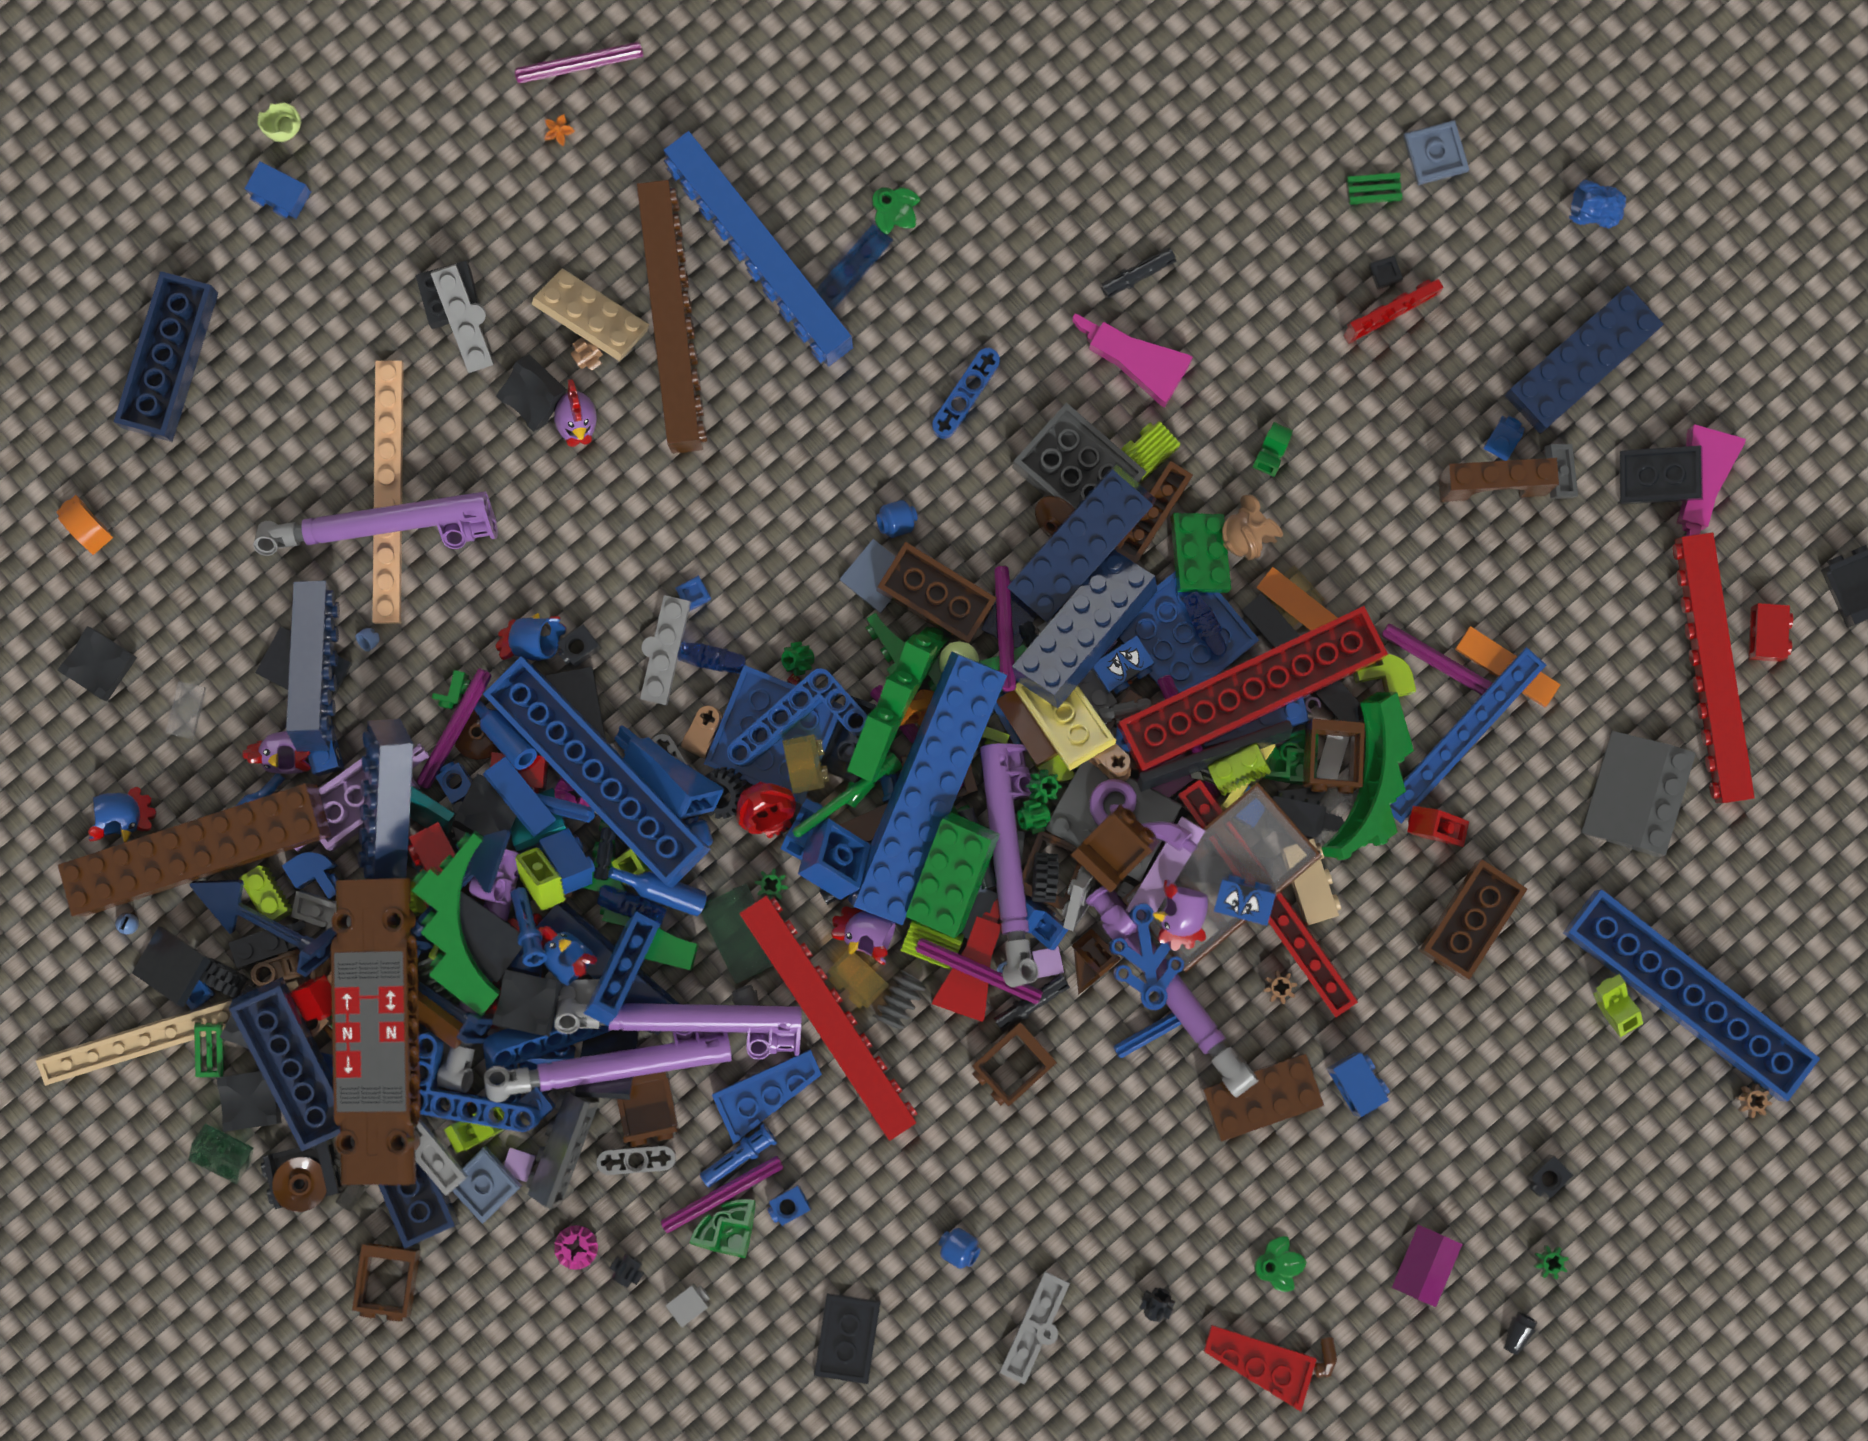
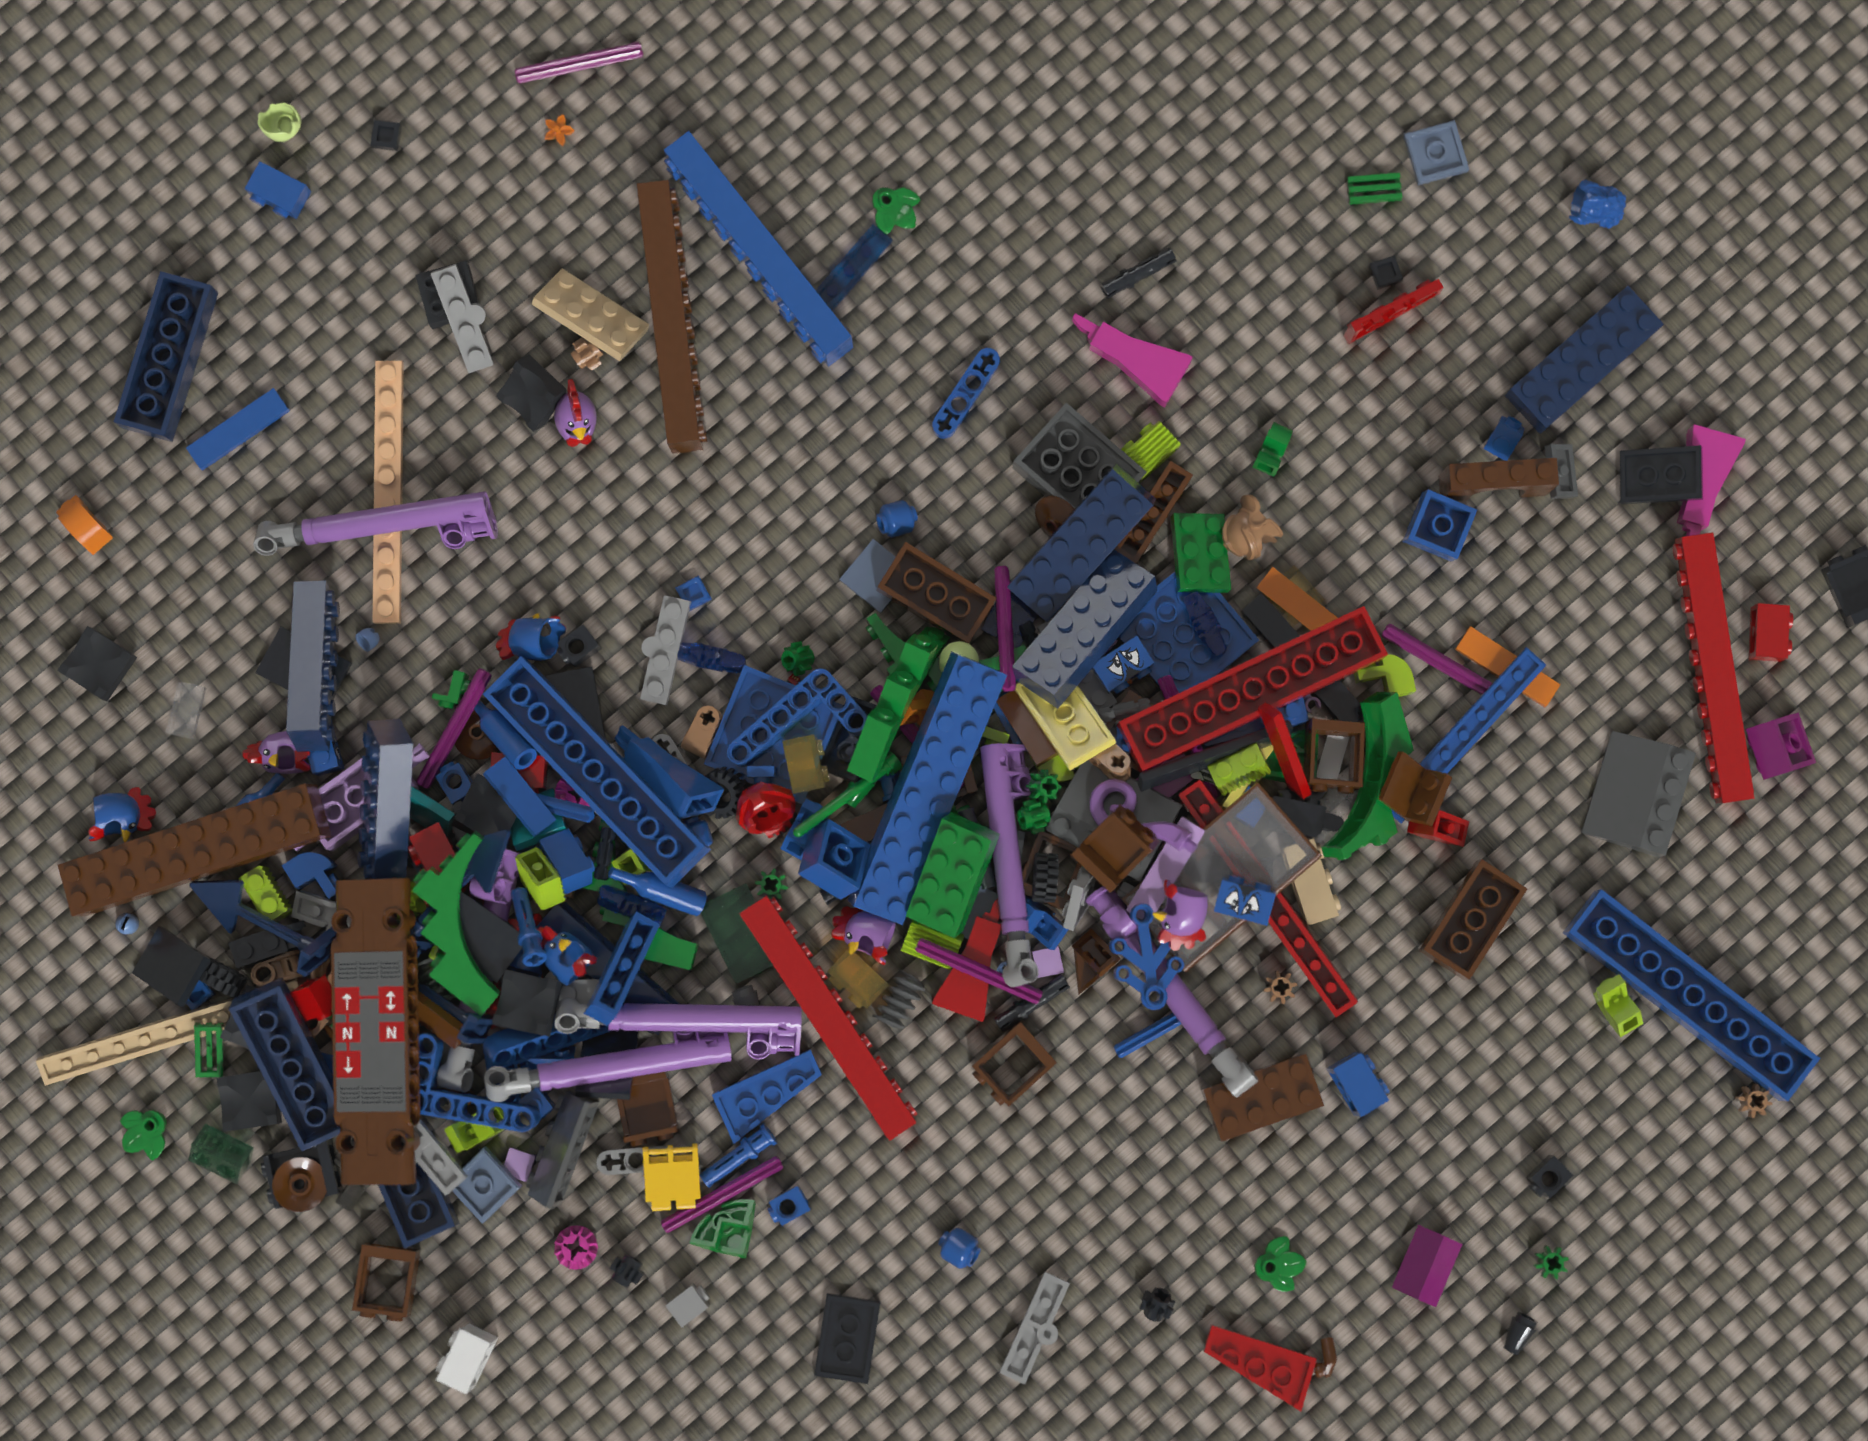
(142, 1135): none -> green plate
(237, 429): none -> blue tile
(386, 135): none -> black plate
(466, 1359): none -> white brick
(672, 1177): none -> yellow plate
(761, 773): none -> blue plate
(1284, 750): none -> red tile
(1413, 790): none -> reddish brown bracket
(1439, 525): none -> blue brick
(1780, 746): none -> magenta slope

